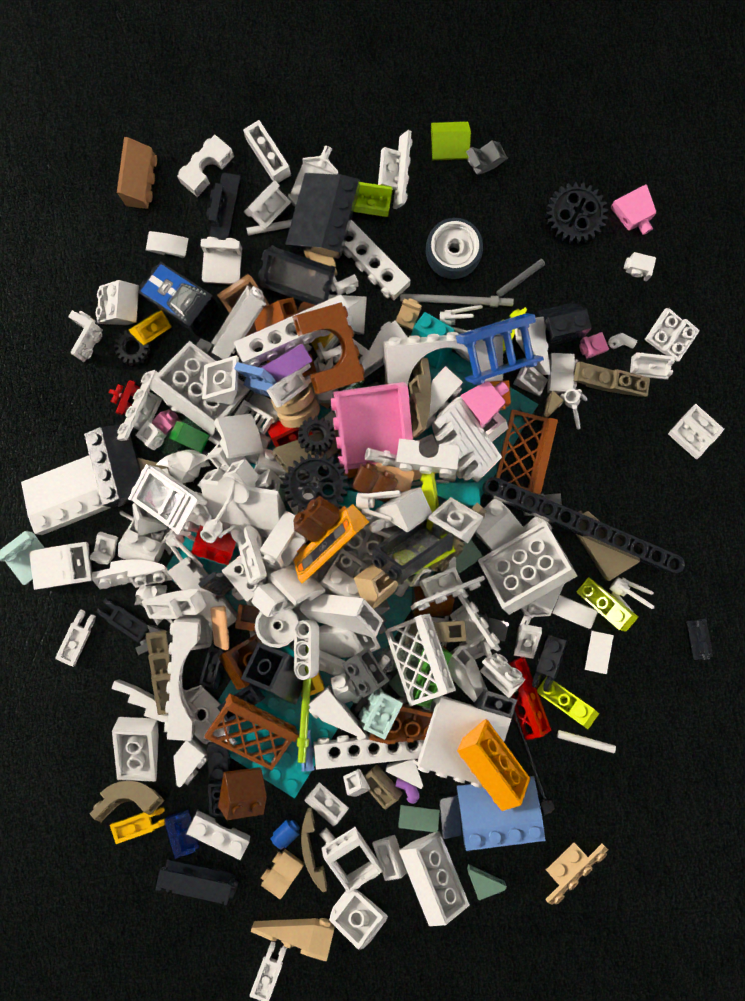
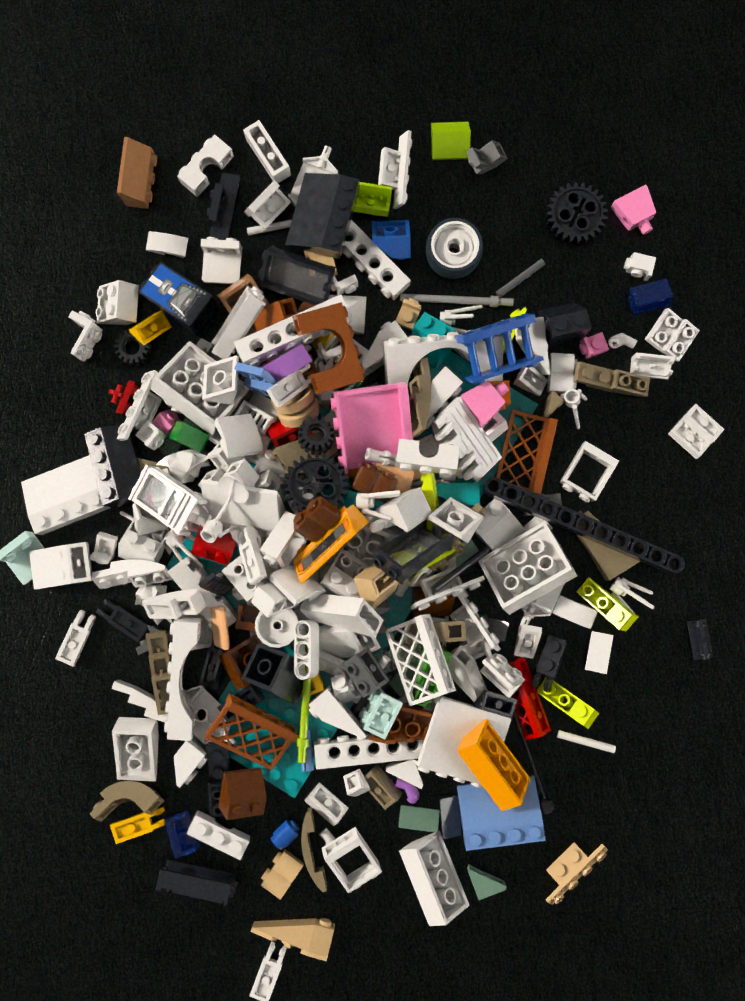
(357, 918): white slope -> none
(389, 858): white slope -> none
(392, 238): none -> blue slope
(460, 569): none -> black bar
(600, 457): none -> white window
(650, 296): none -> clear blue hinge

